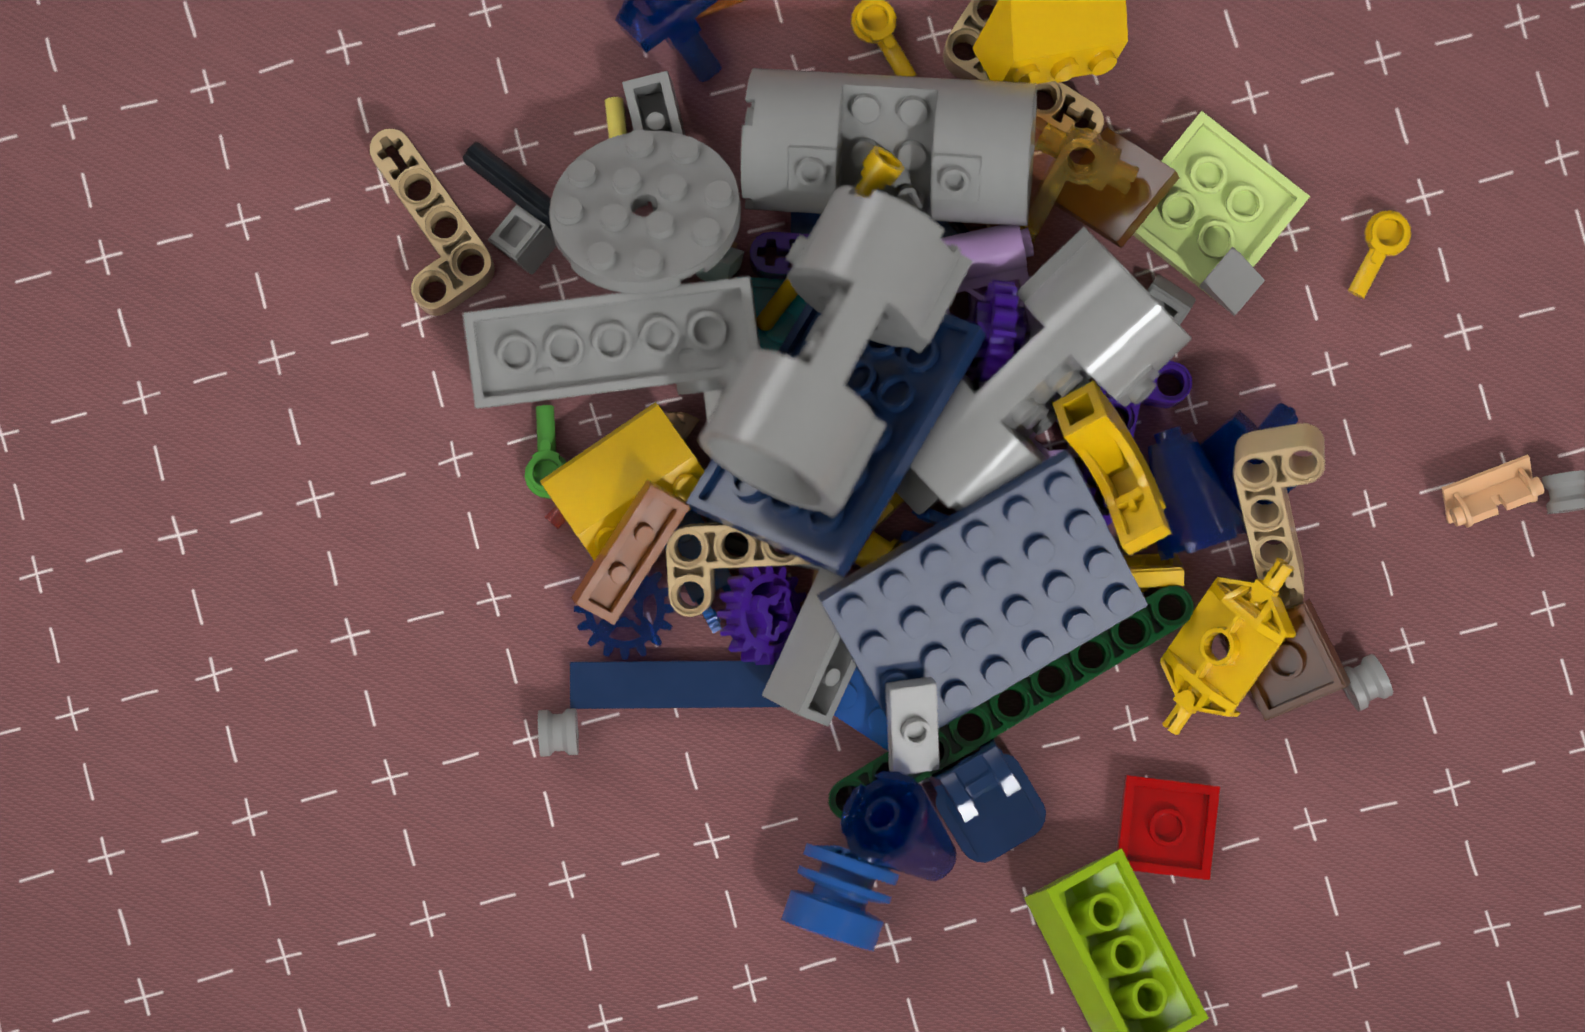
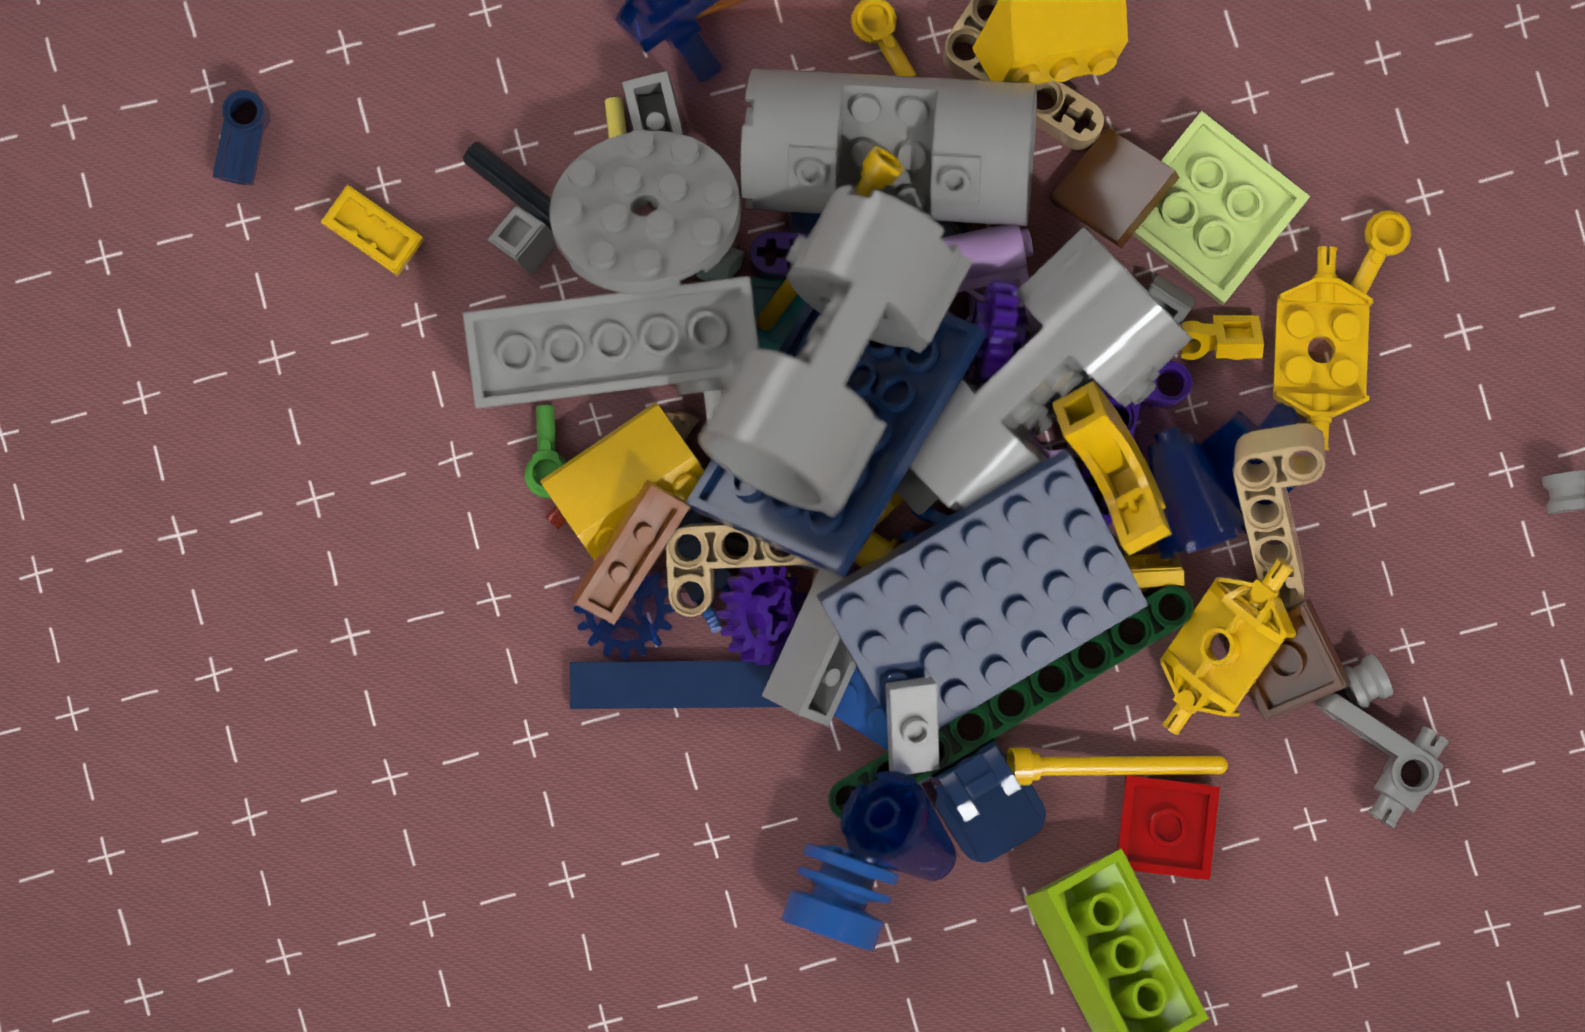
(238, 143): none -> dark blue piece
(372, 230): none -> yellow plate
(426, 215): tan beam -> none
(558, 732): light grey wheel -> none
(1029, 766): none -> yellow piece
(1104, 169): clear yellow piece -> none
(1229, 335): none -> yellow plate
(1232, 281): light grey slope -> none
(1327, 311): none -> yellow plate
(1394, 793): none -> light grey piece
(1478, 495): light nougat hinge -> none

